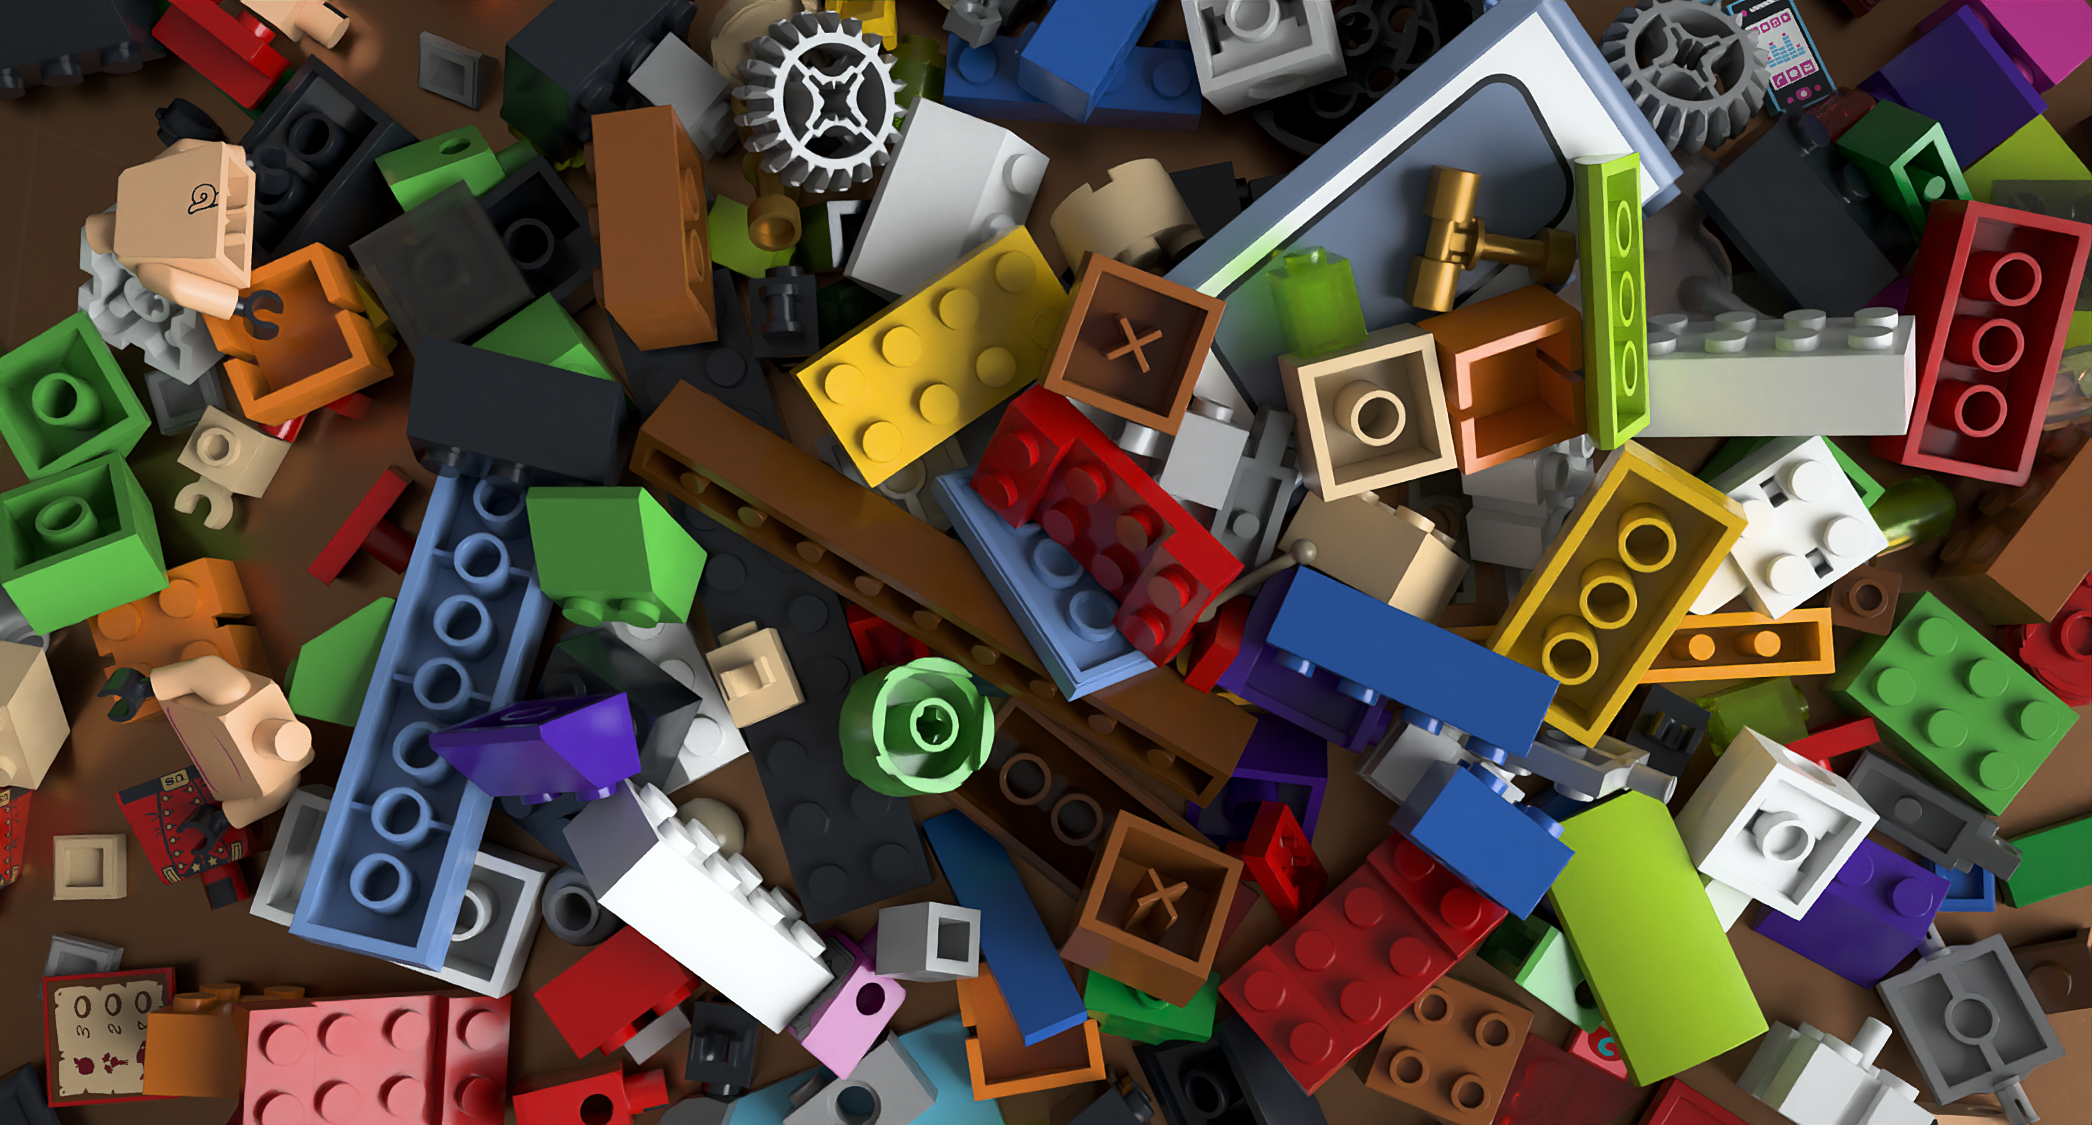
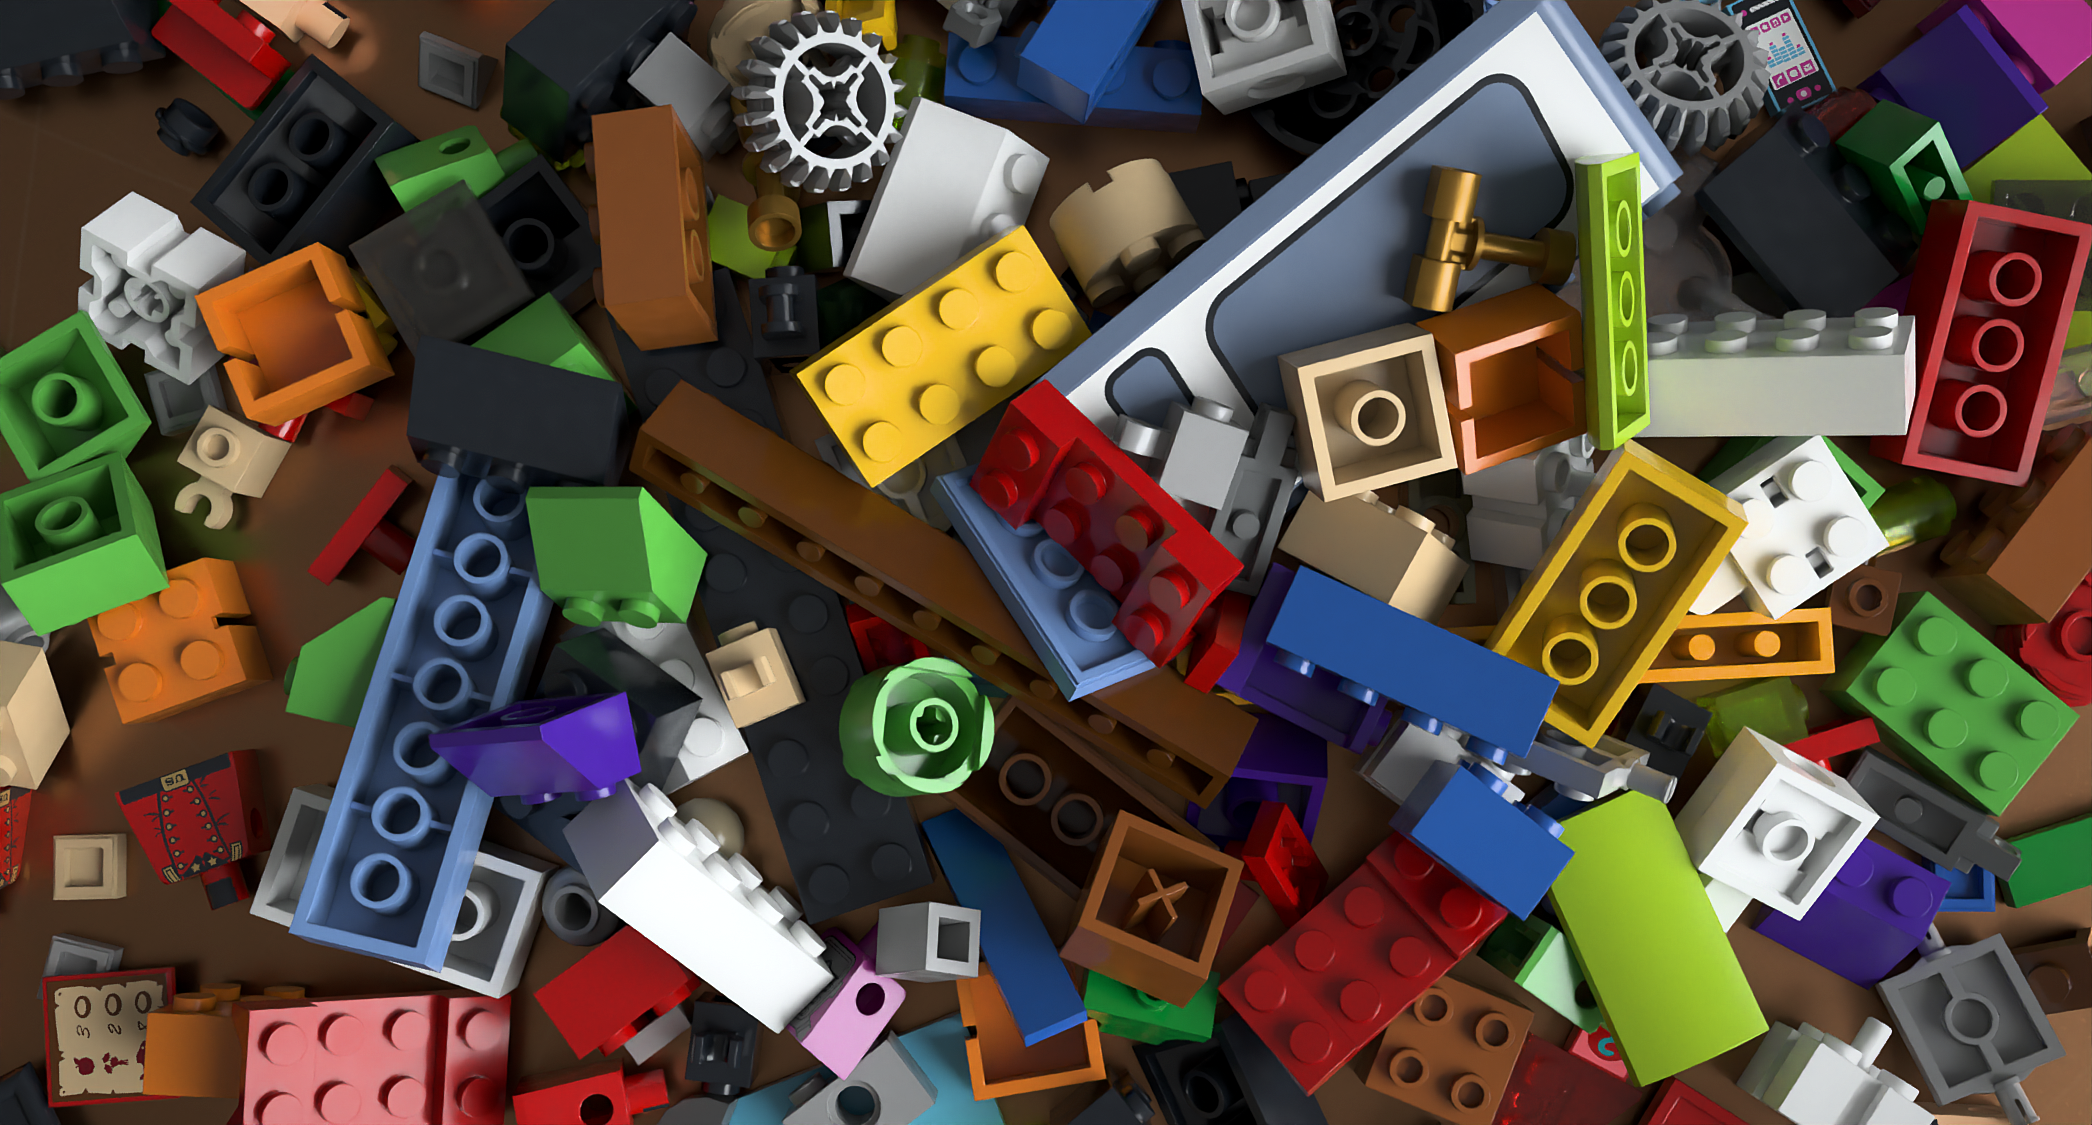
(190, 226): light nougat torso -> none
(233, 731): light nougat torso -> none
(1130, 343): dark orange brick -> none
(1301, 552): dark tan hinge -> none
(1316, 302): clear neon green brick -> none

